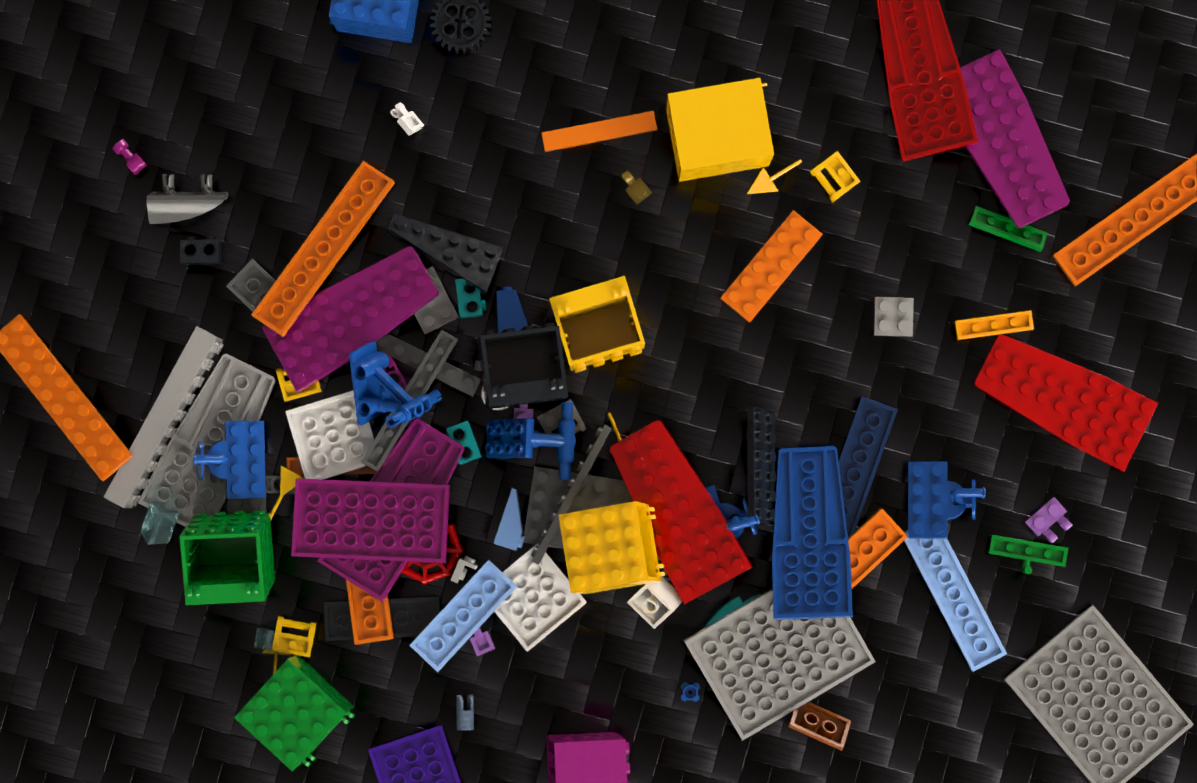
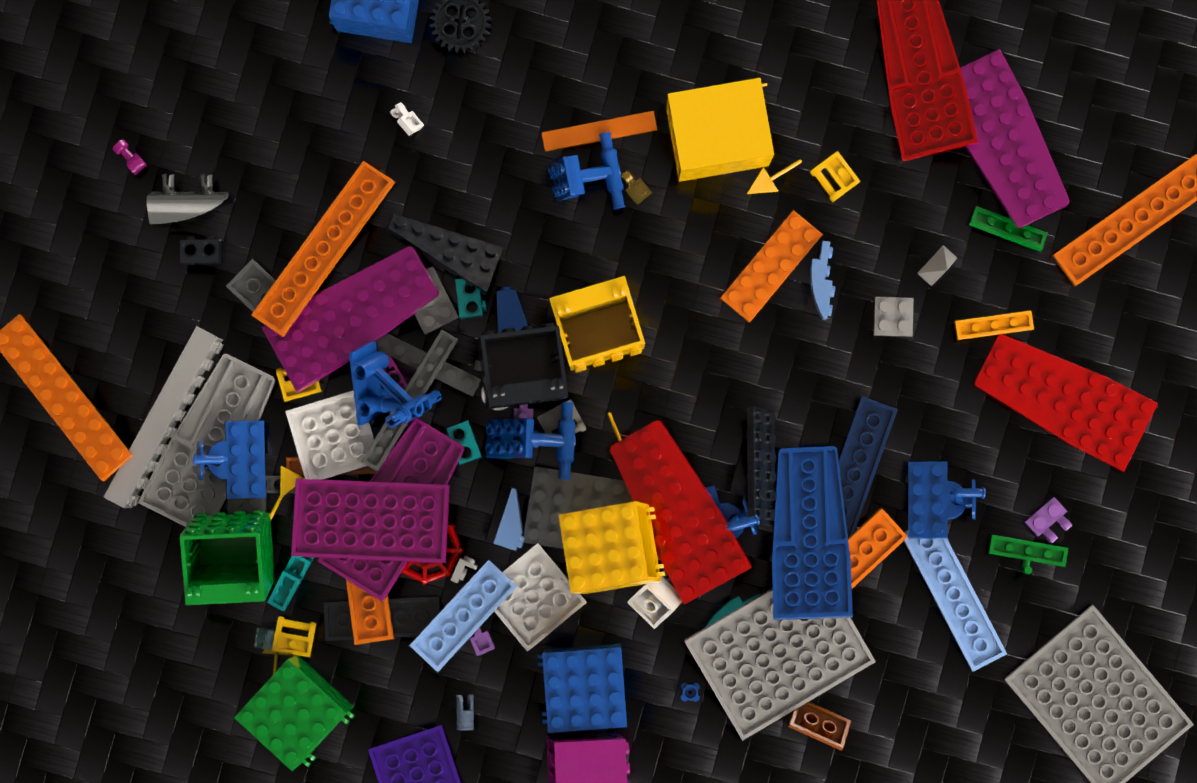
(158, 524): clear light blue panel -> none
(289, 581): none -> teal slope
(569, 178): none -> blue plate
(574, 486): dark grey plate -> none
(583, 688): none -> blue piece
(822, 288): none -> medium blue slope
(937, 265): none -> light grey slope

